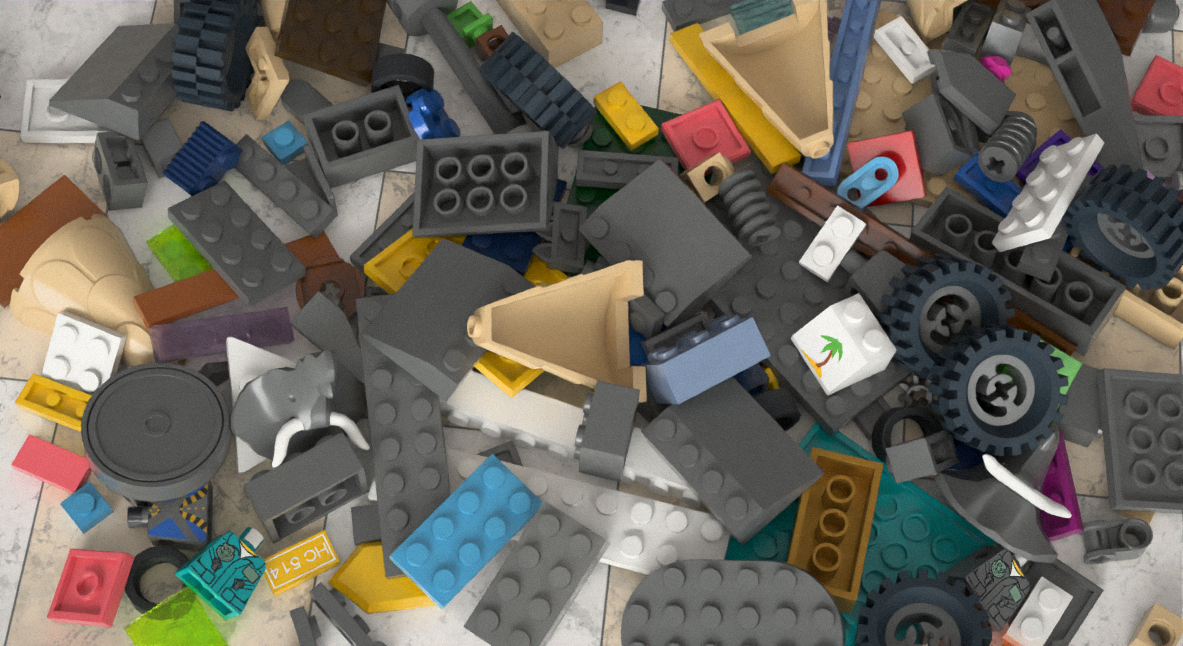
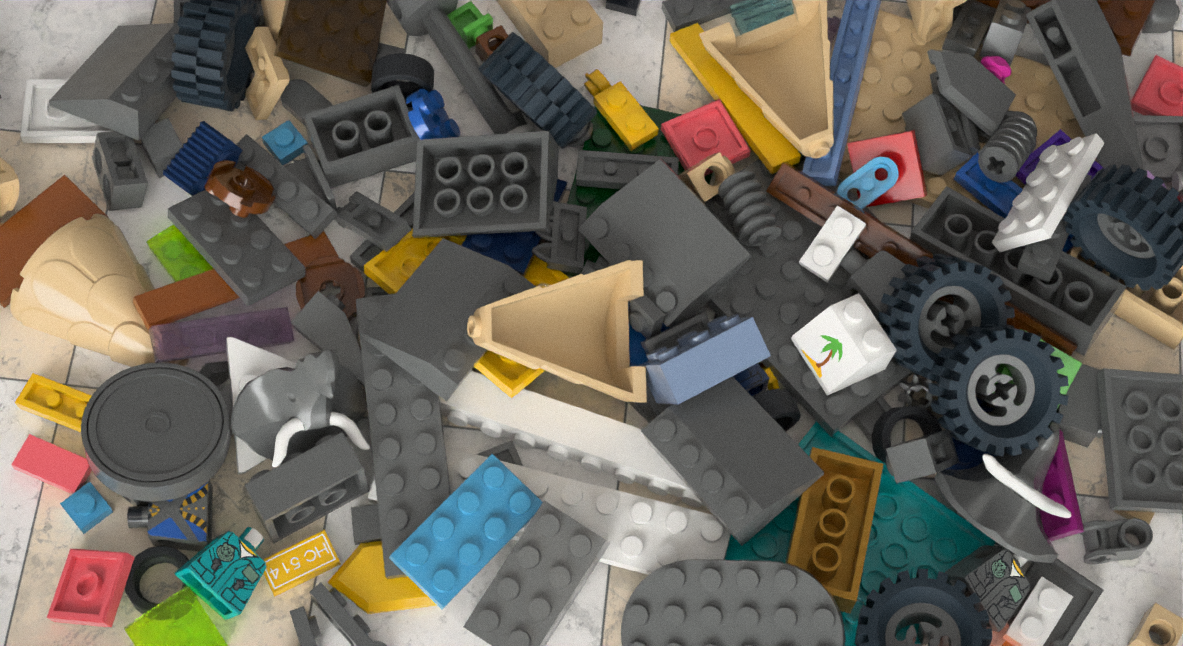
(82, 353): white plate -> none
(242, 190): none -> reddish brown plate
(372, 221): none -> dark grey plate
(596, 82): none -> yellow plate
(606, 430): dark grey brick -> none
(905, 49): white plate -> none

